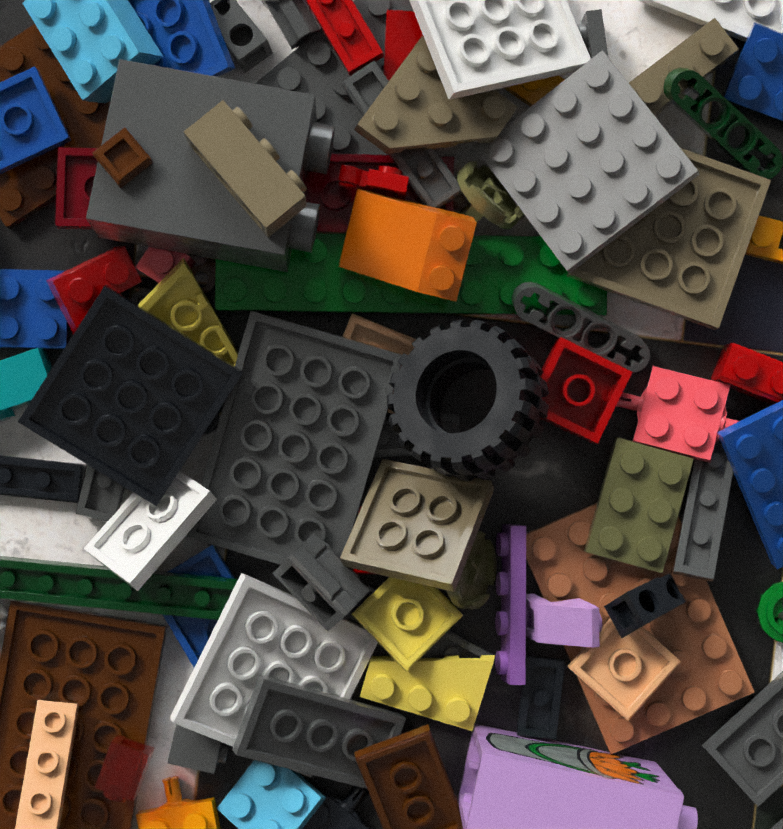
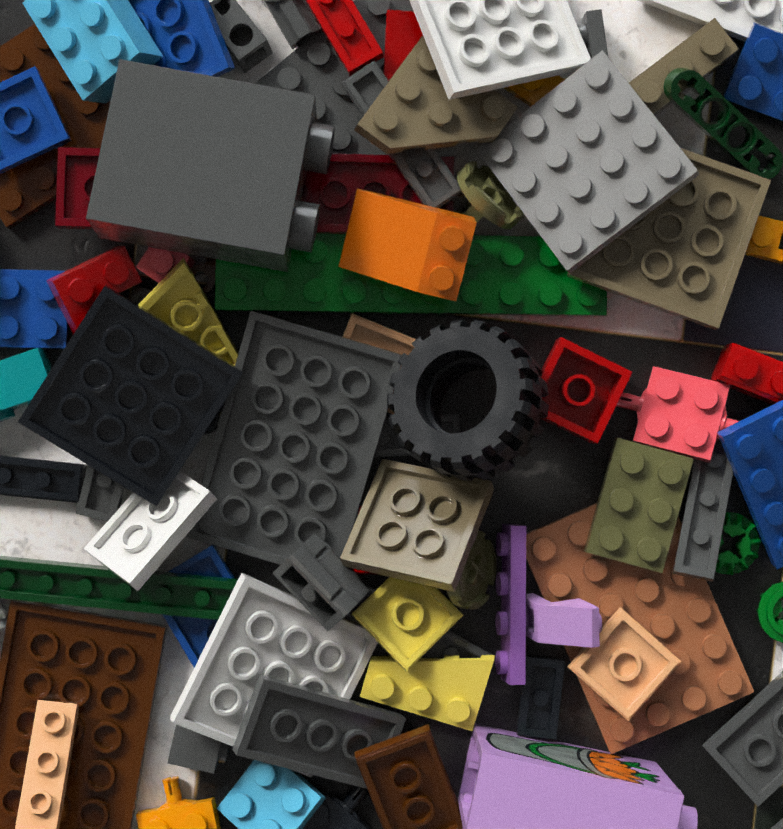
(122, 157): reddish brown tile -> none
(124, 769): clear red brick -> none
(247, 167): dark tan brick -> none
(384, 181): red plate -> none
(583, 323): dark grey beam -> none
(644, 604): black leg -> none
(746, 547): none -> green gear

